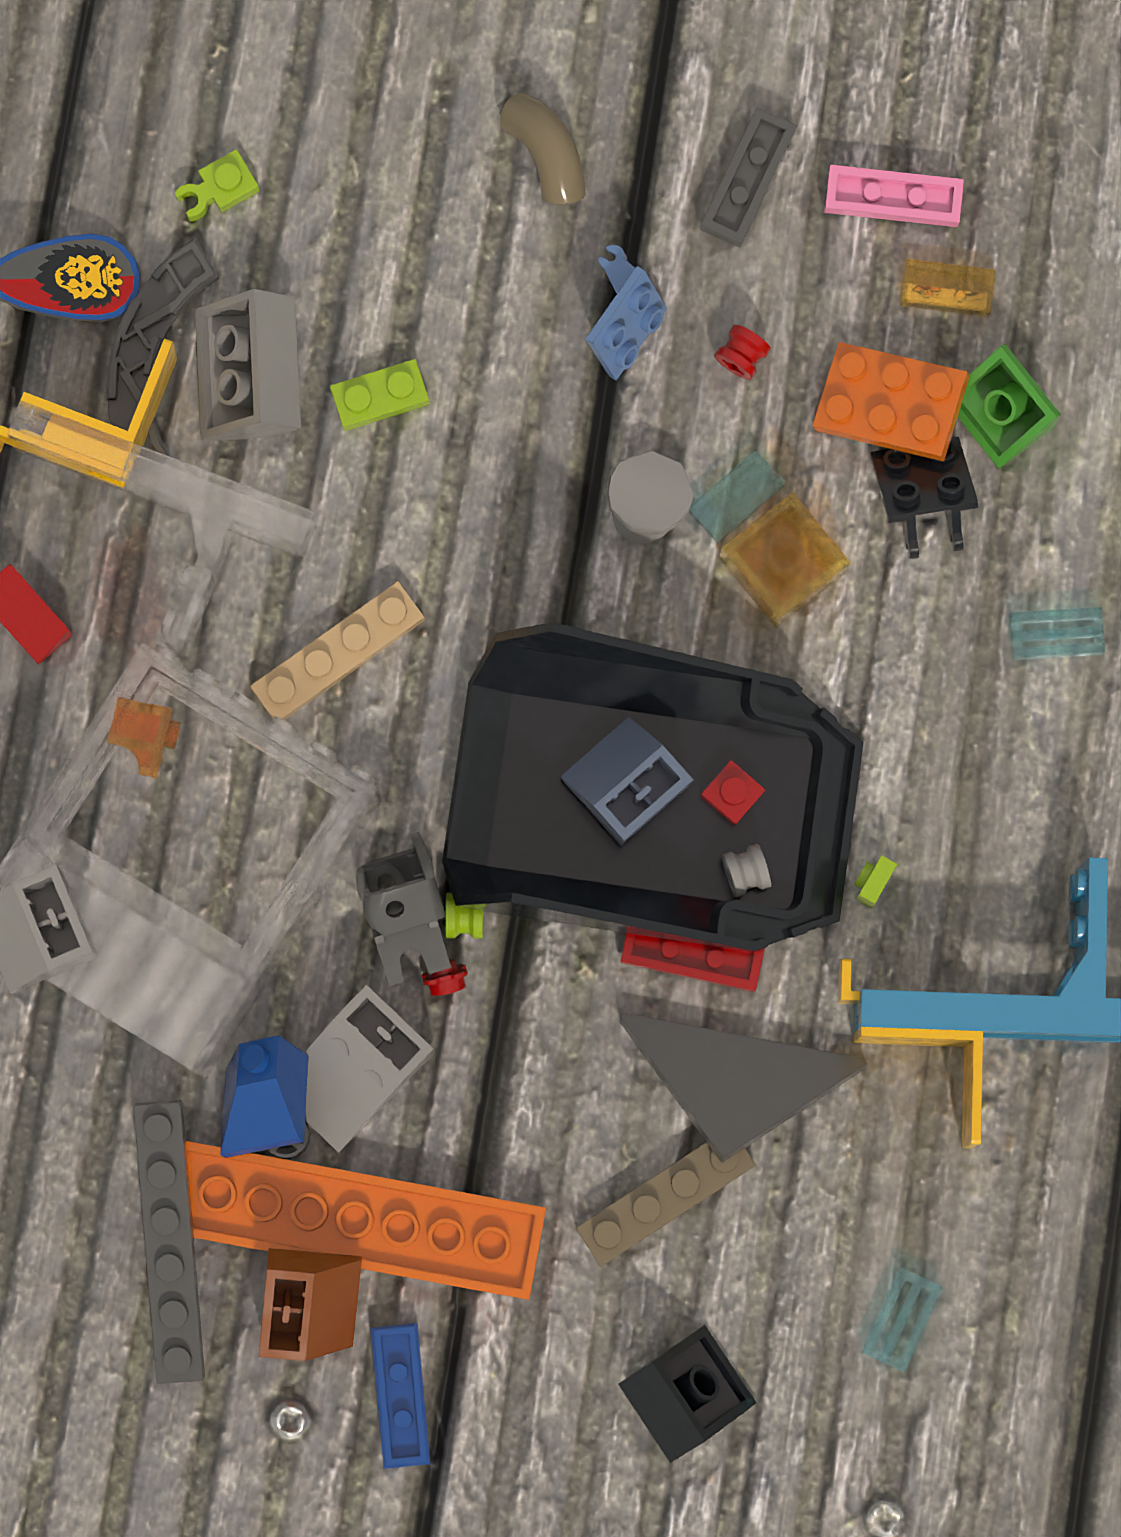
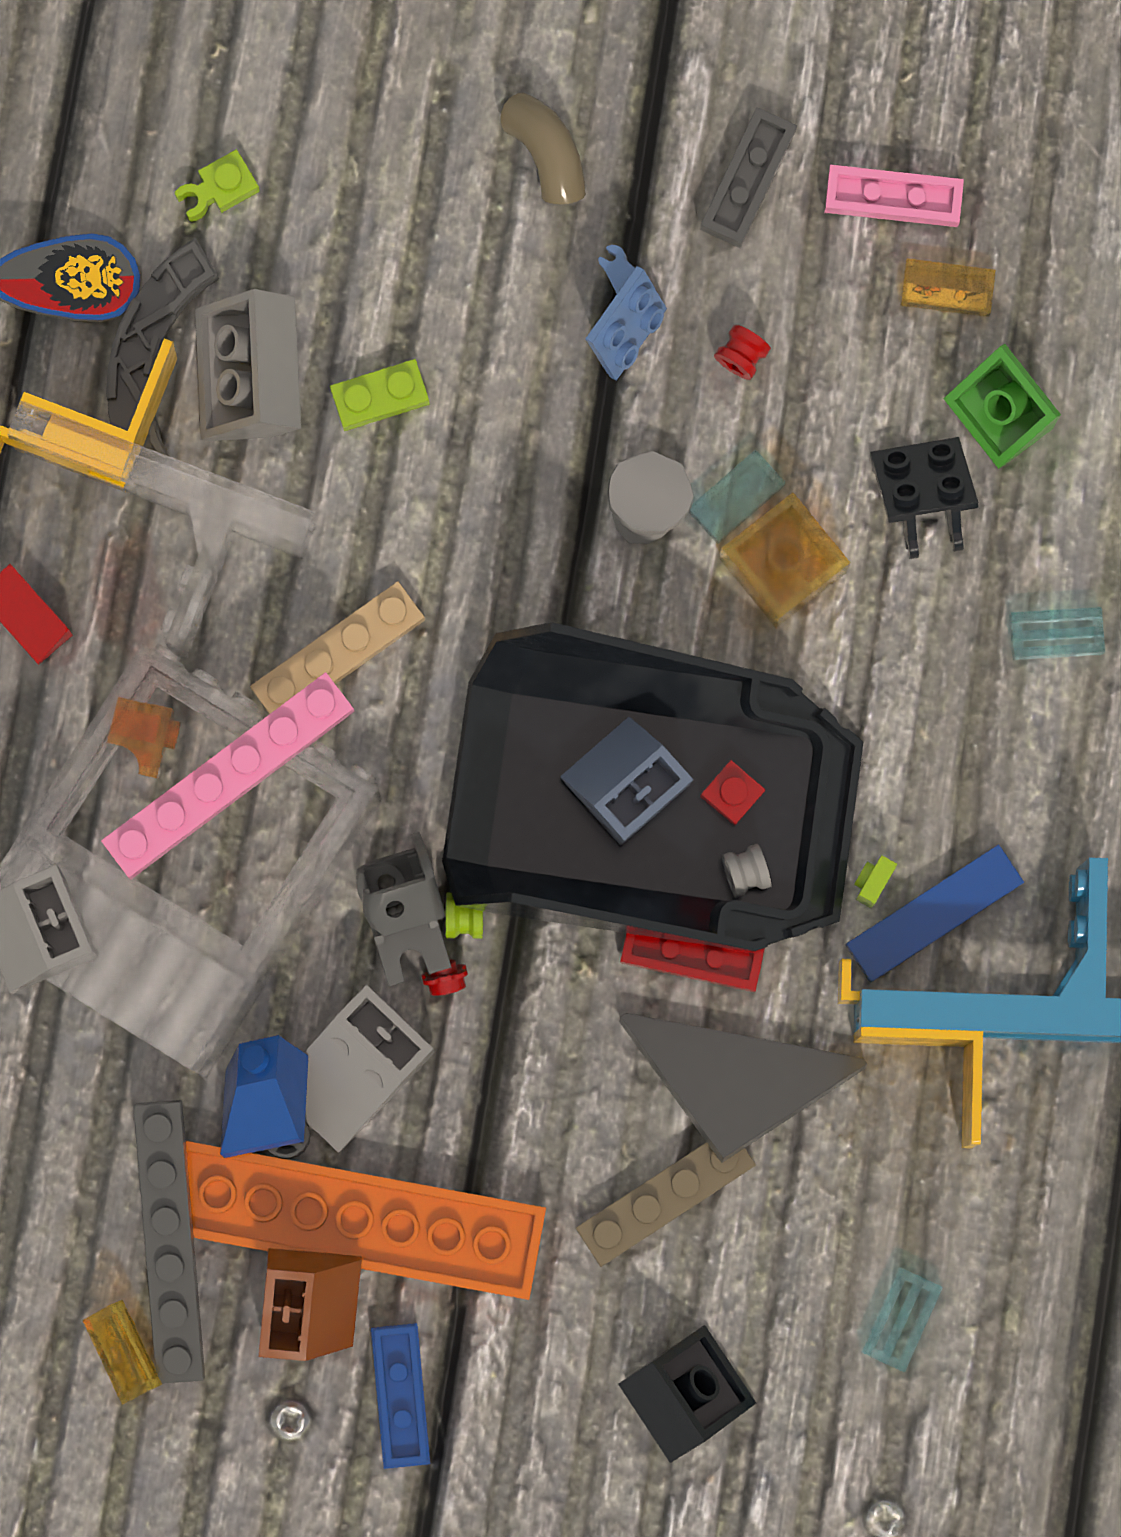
(122, 1352): none -> clear yellow plate
(227, 776): none -> bright pink plate
(891, 401): orange plate -> none
(934, 913): none -> blue tile

